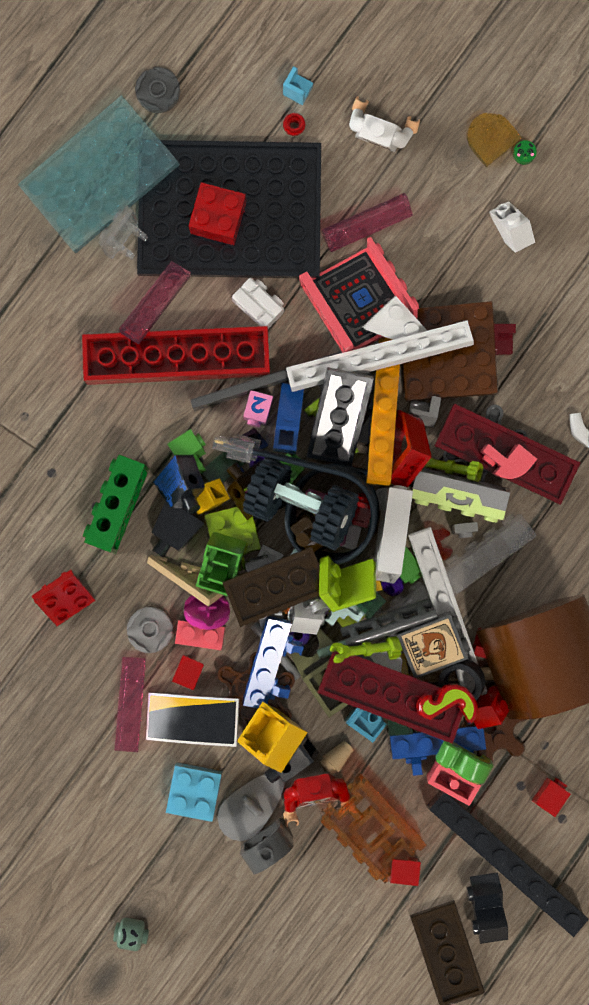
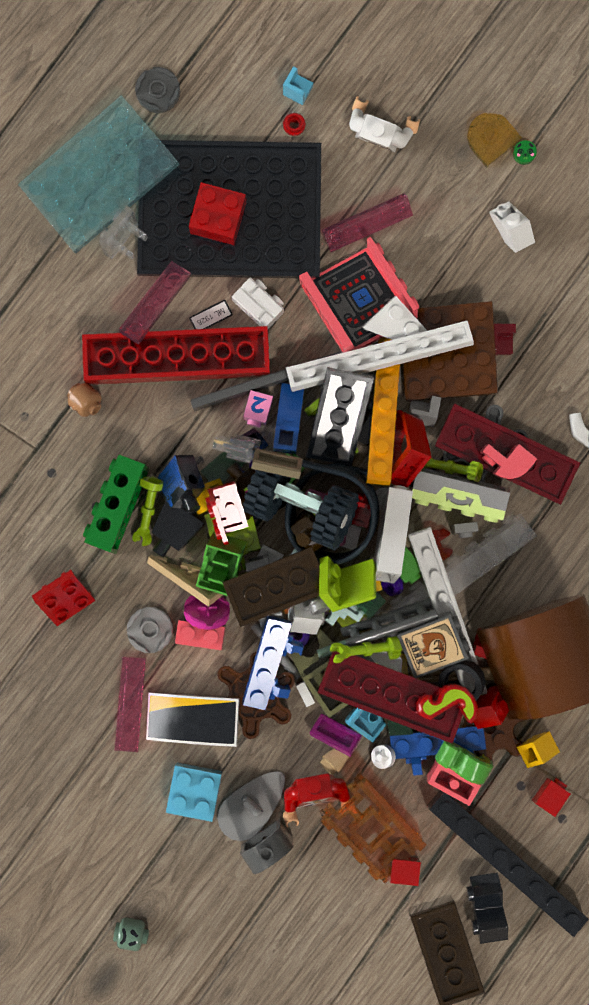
(84, 399): none -> medium nougat head
(153, 485): none -> lime piece
(188, 672): red panel -> none
(189, 445): bright green brick -> none
(211, 315): none -> white sticker
(227, 509): none -> bracket
(272, 737): yellow container -> none
(277, 463): none -> dark tan tile
(303, 757): black torso -> none
(305, 694): none -> white tile
(335, 735): none -> magenta tile
(383, 756): none -> white tile
(538, 749): none -> yellow brick

